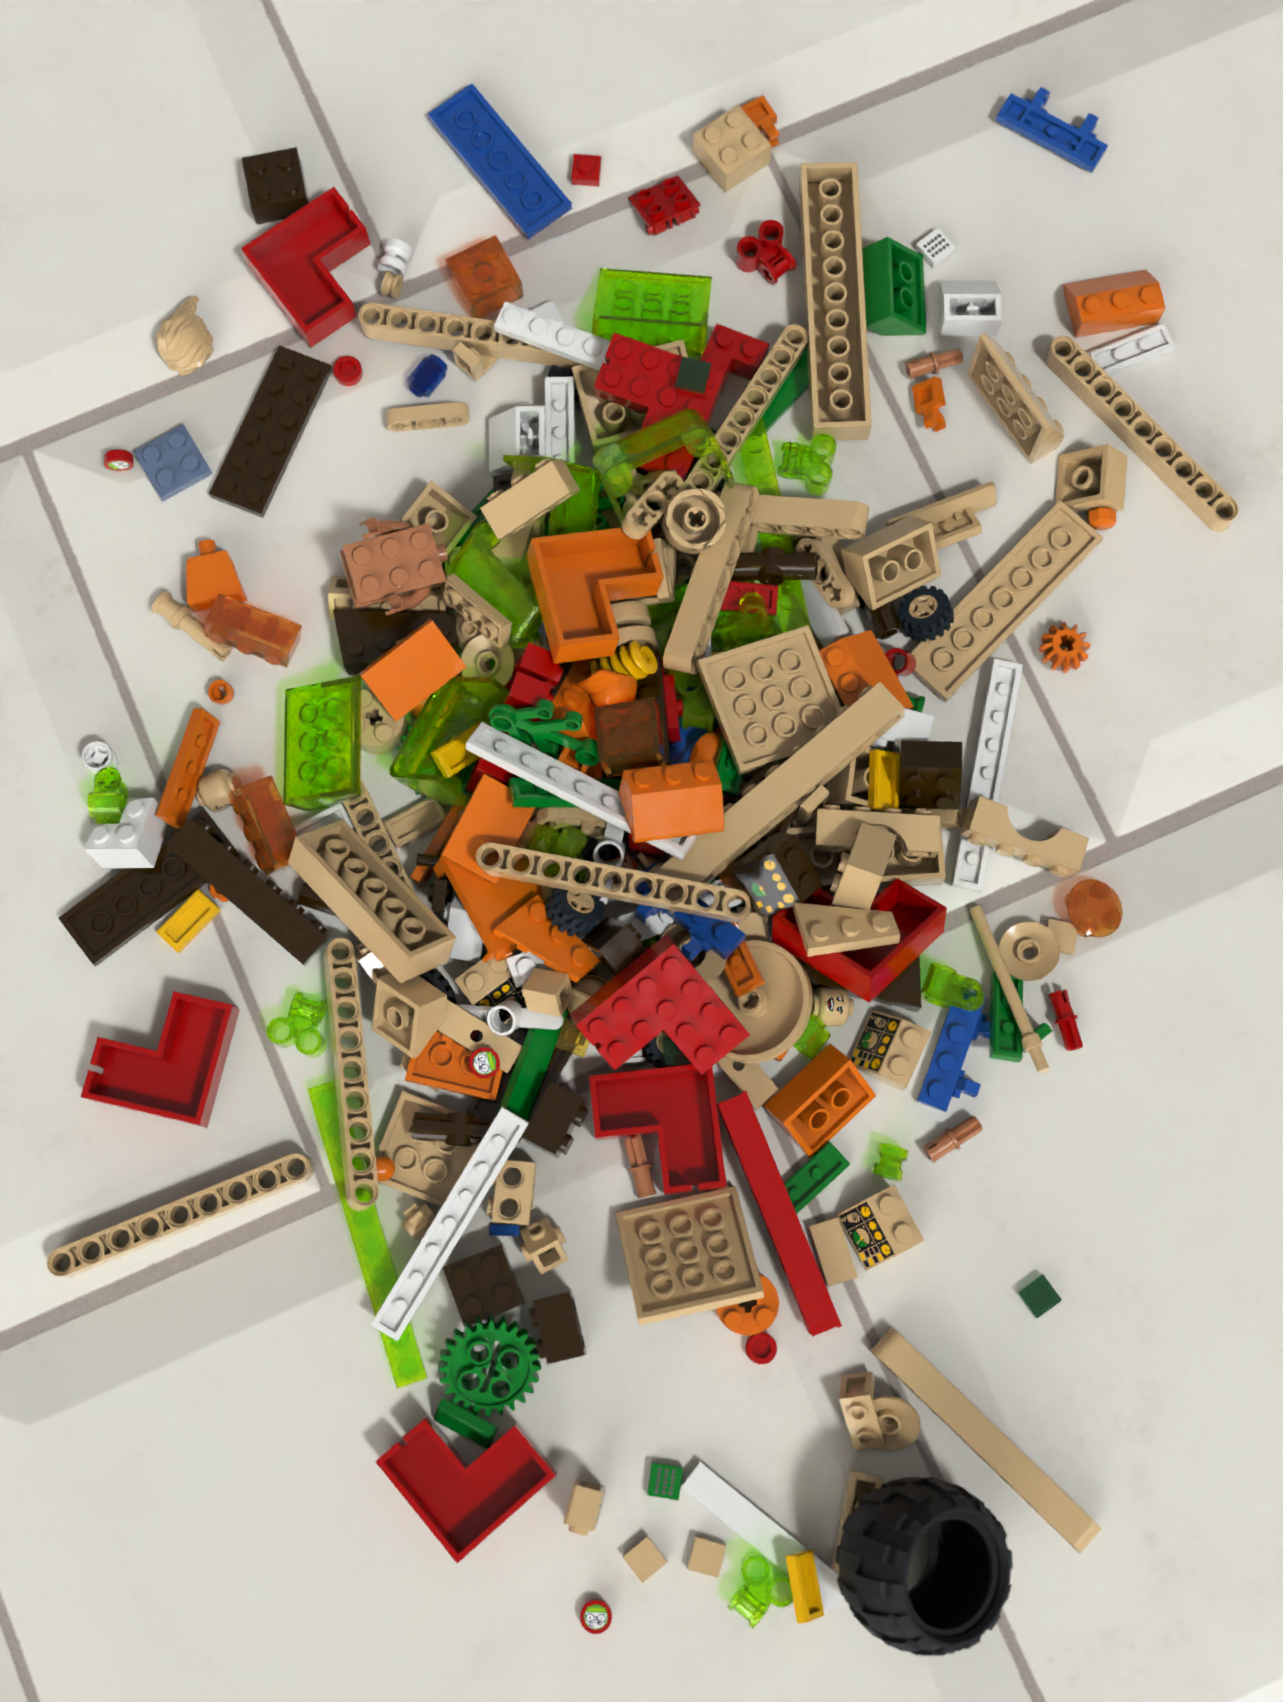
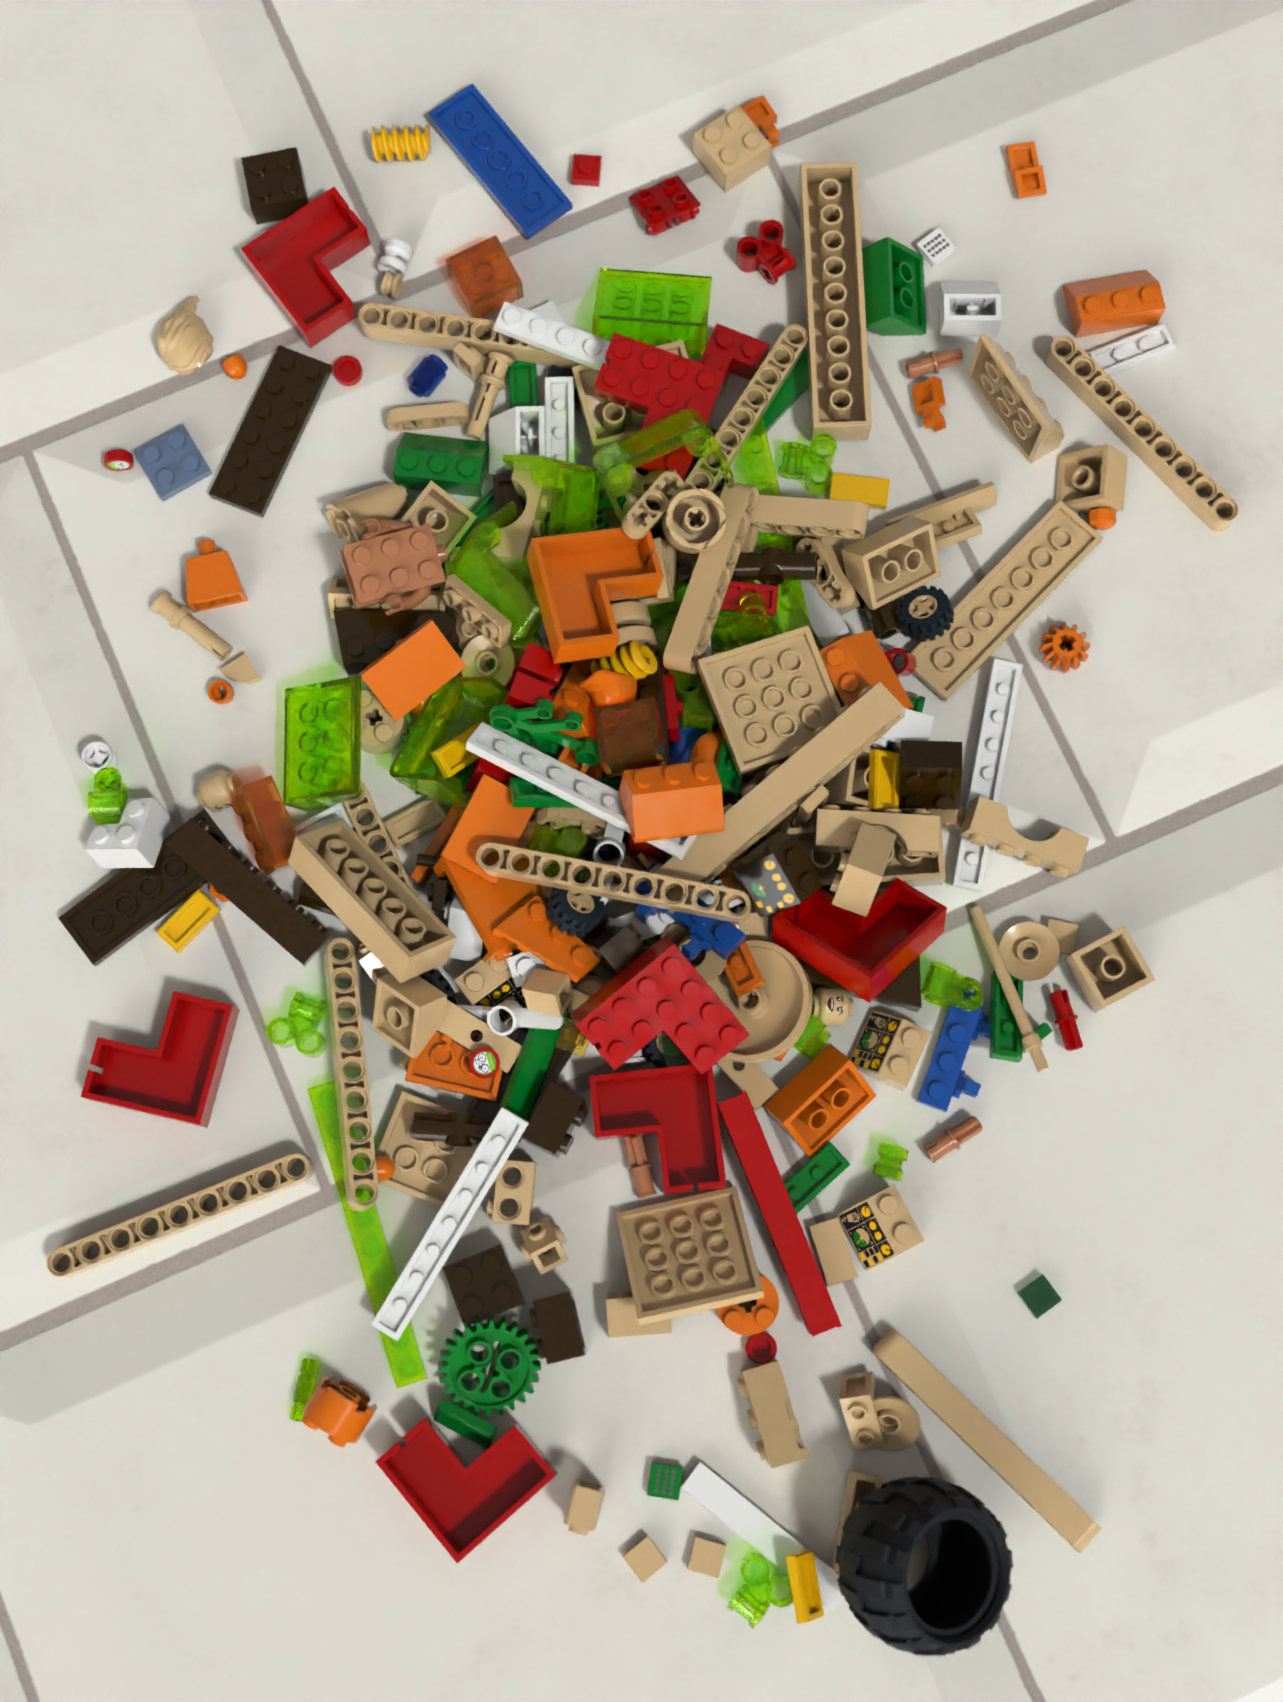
(188, 768): orange plate -> none
(235, 366): none -> orange hinge
(241, 670): none -> tan tile
(252, 630): clear orange brick -> none
(304, 1387): none -> clear neon green axle
(338, 1411): none -> orange brick
(378, 502): none -> tan cone
(401, 143): none -> yellow piece
(418, 1220): tan gear -> none
(449, 462): none -> green slope
(491, 383): none -> tan pin
(503, 1230): blue piece -> none
(523, 384): none -> green tile
(529, 497): tan brick -> none
(596, 1616): tile -> none
(623, 1319): none -> tan brick
(693, 375): clear green tile -> none
(772, 1414): none -> tan wedge
(843, 929): tan wing -> none
(860, 488): none -> yellow tile
(1025, 170): none -> orange slope
(1068, 141): blue hinge -> none
(1094, 908): clear orange dish -> none
(1109, 969): none -> tan brick

